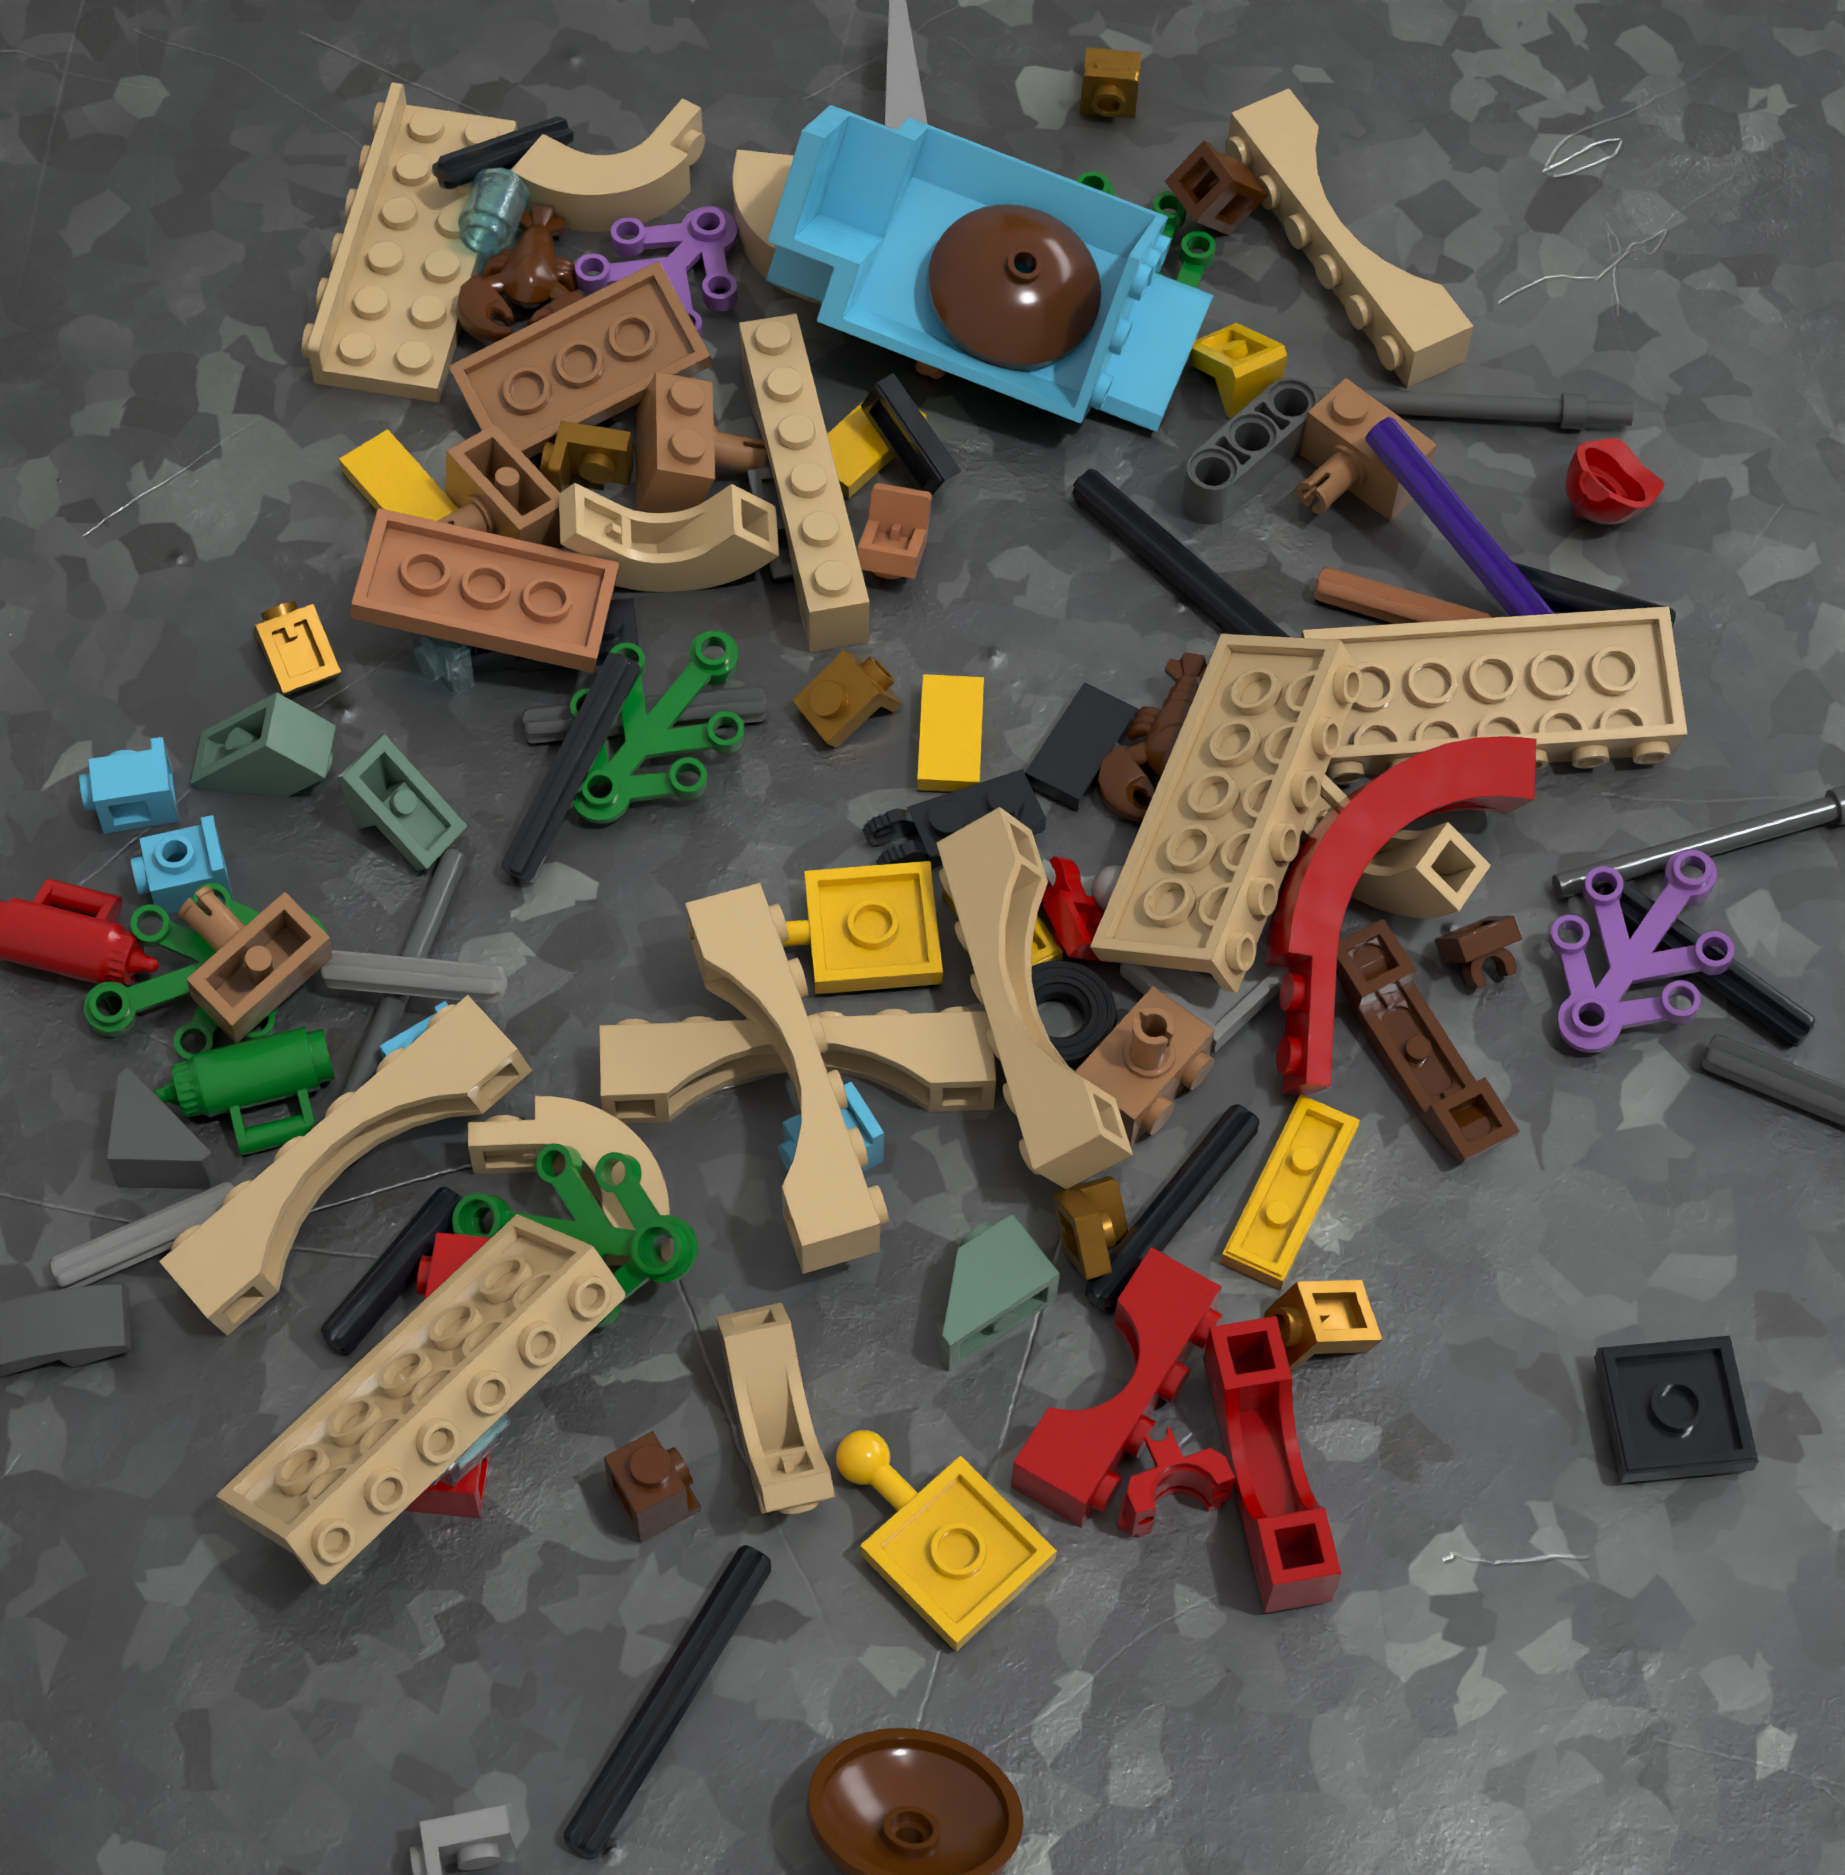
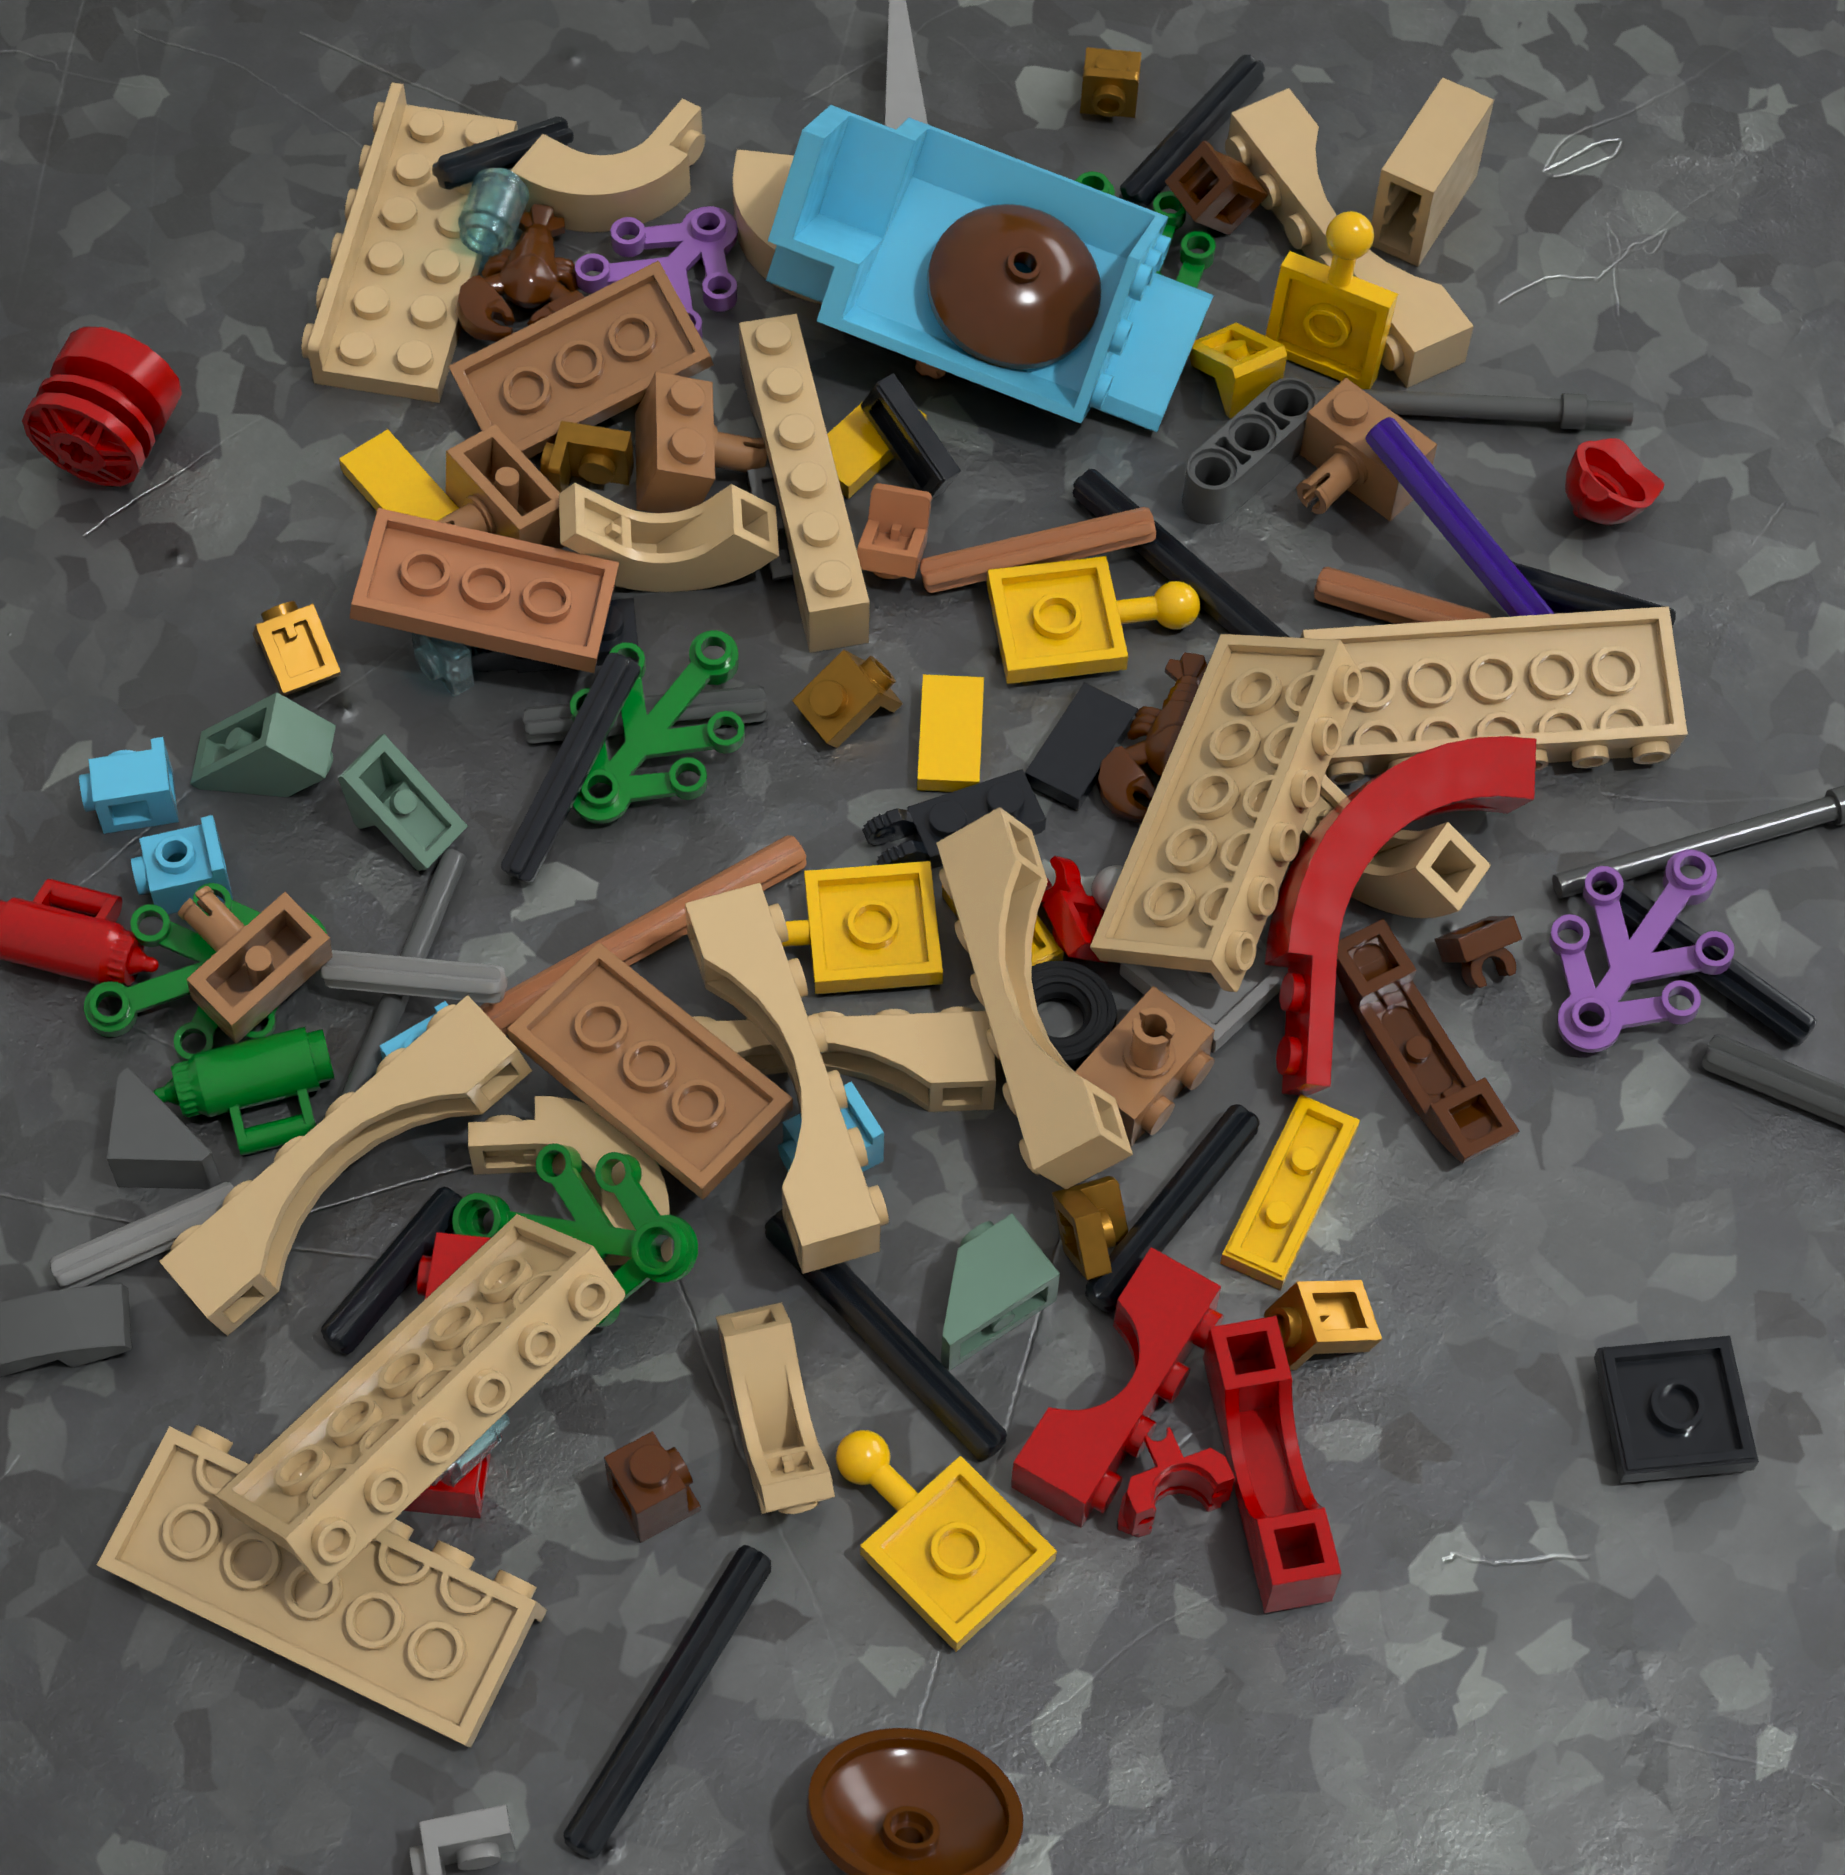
(102, 406): none -> red wheel
(390, 1625): none -> tan bracket
(650, 1070): none -> medium nougat plate
(657, 926): none -> nougat axle
(898, 1349): none -> black axle
(1045, 546): none -> nougat axle
(1067, 620): none -> yellow plate
(1190, 132): none -> black axle
(1330, 315): none -> yellow plate
(1430, 171): none -> tan brick

